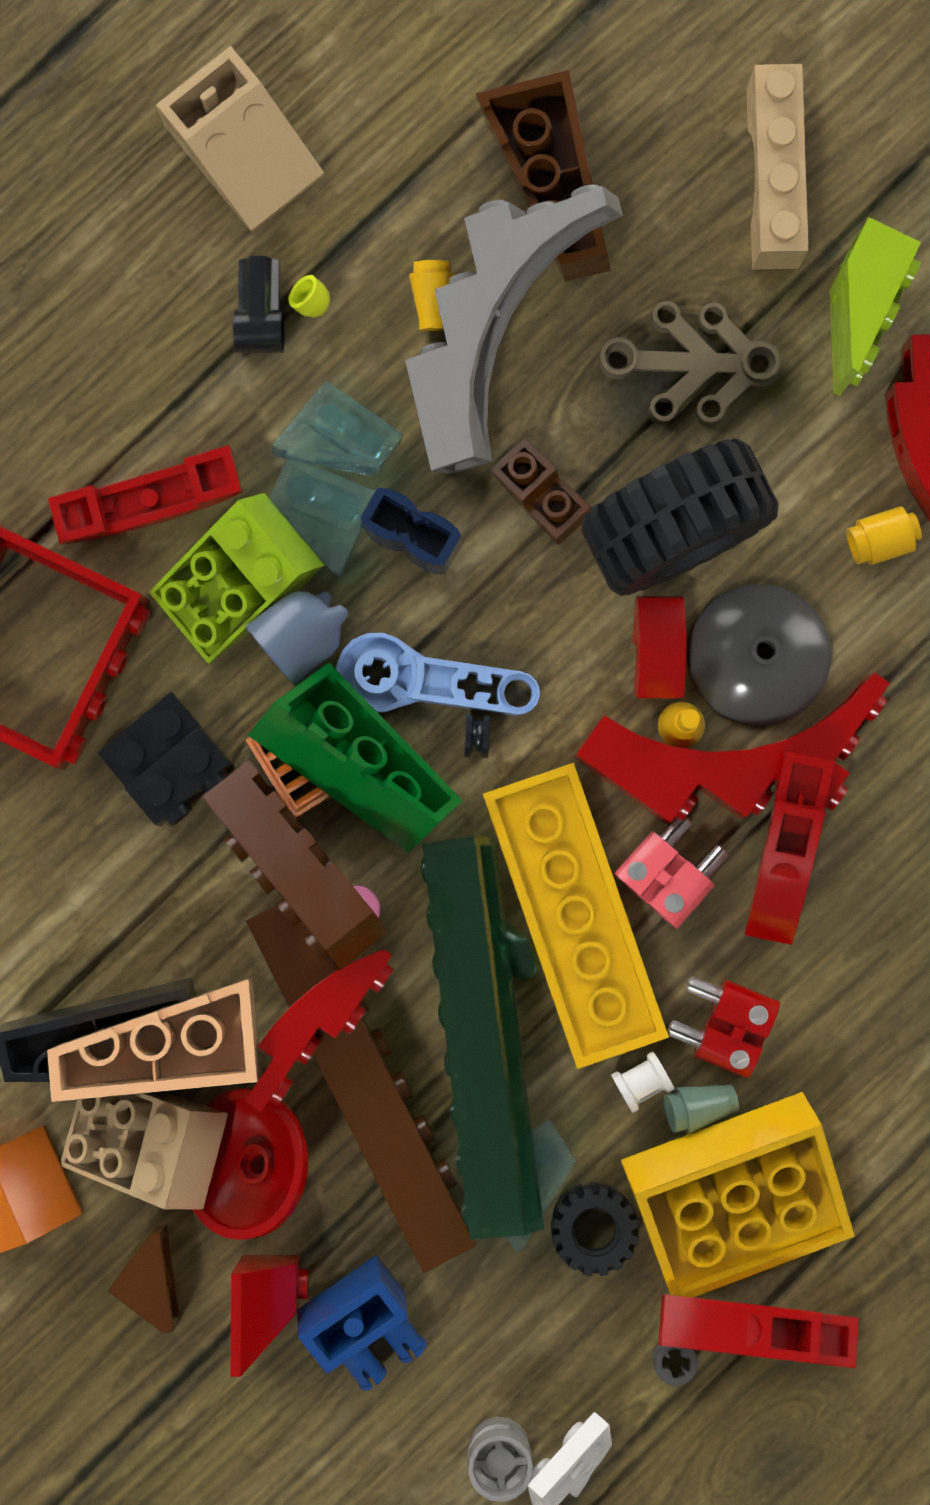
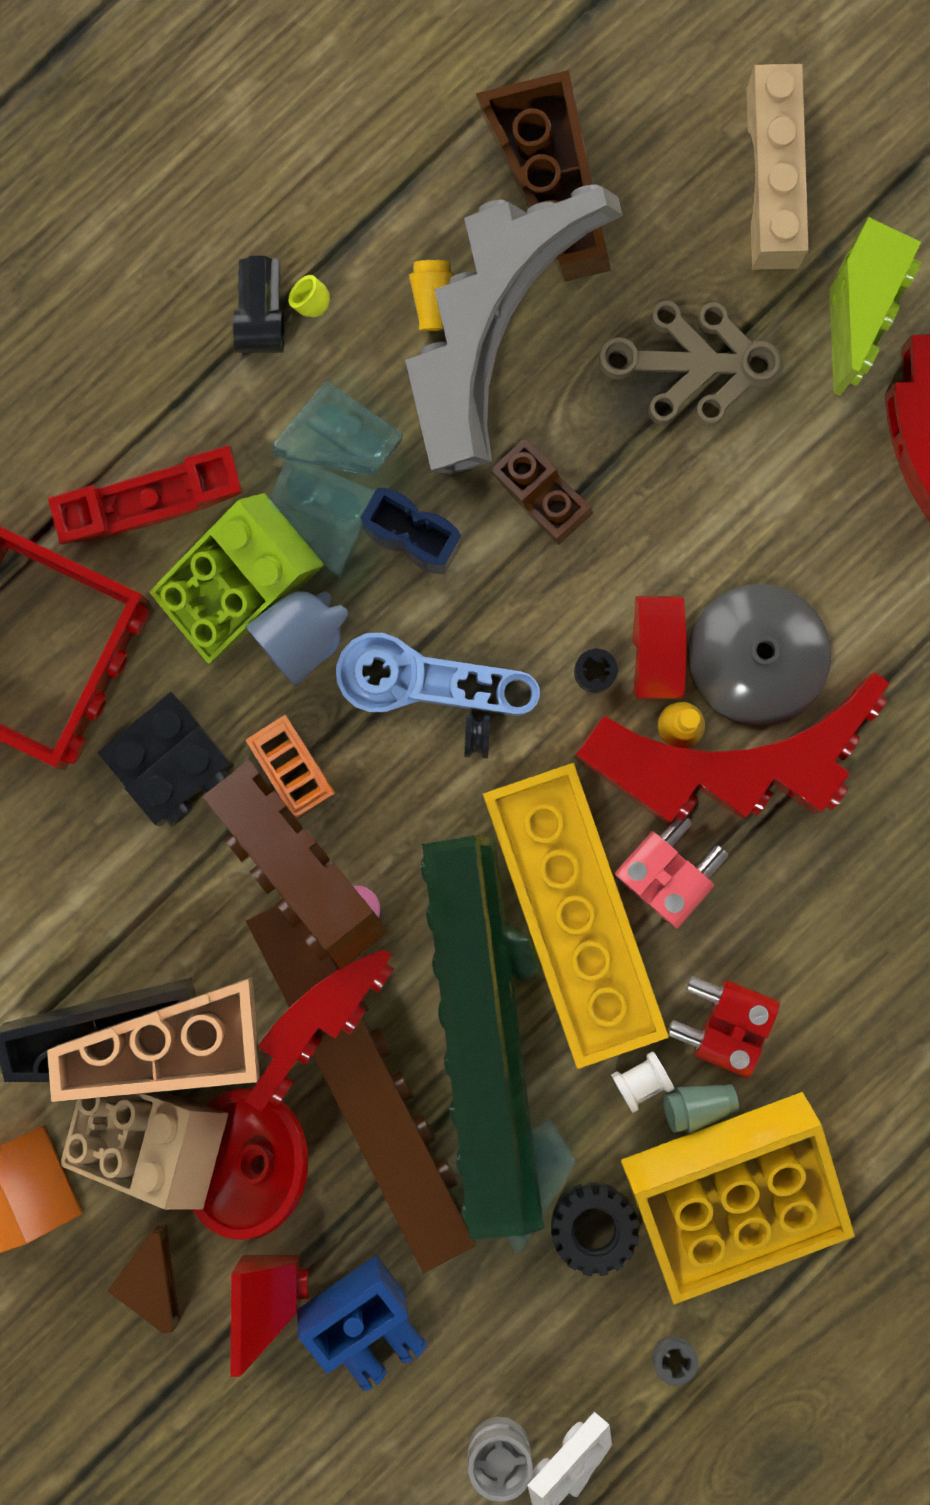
(239, 139): tan slope -> none
(356, 758): green wedge -> none
(595, 656): none -> black bush
(679, 516): black tyre -> none
(758, 1331): red slope -> none
(789, 847): red slope -> none
(883, 536): yellow brick -> none

